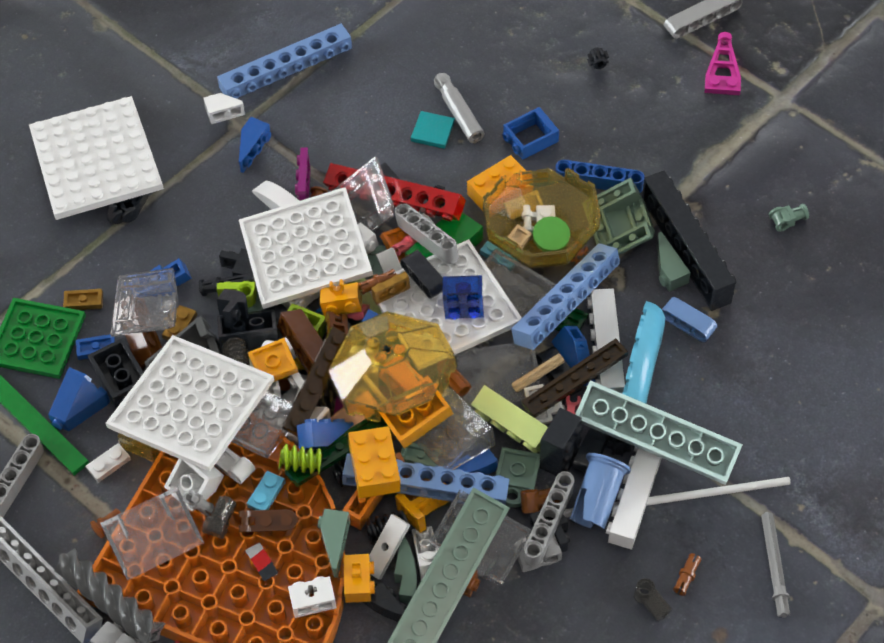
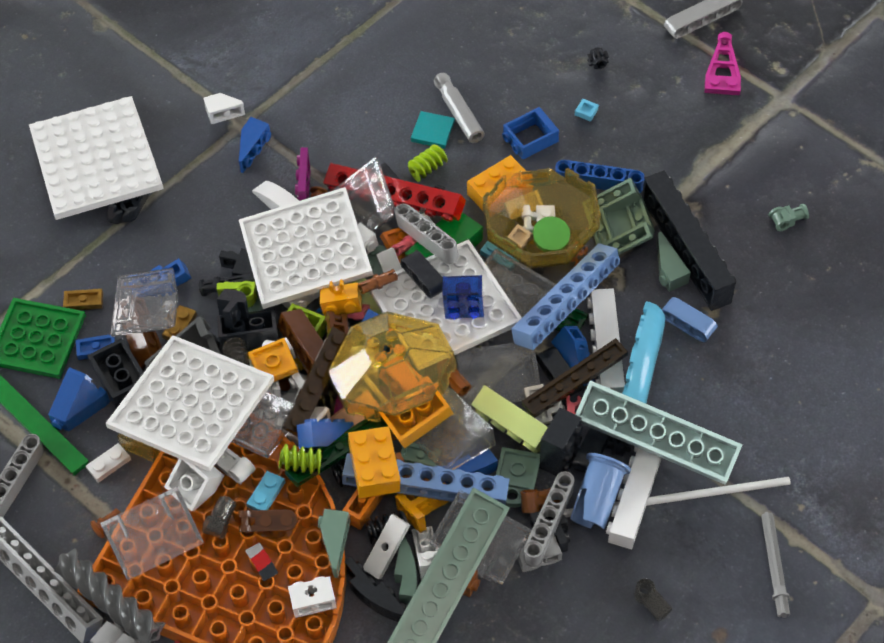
(197, 502): light grey pin -> none
(285, 62): medium blue brick -> none
(357, 578): light orange brick -> none
(390, 287): pearl gold plate -> none
(425, 161): none -> lime piece
(538, 372): tan axle -> none
(586, 110): none -> medium azure plate
(687, 574): dark orange pin -> none

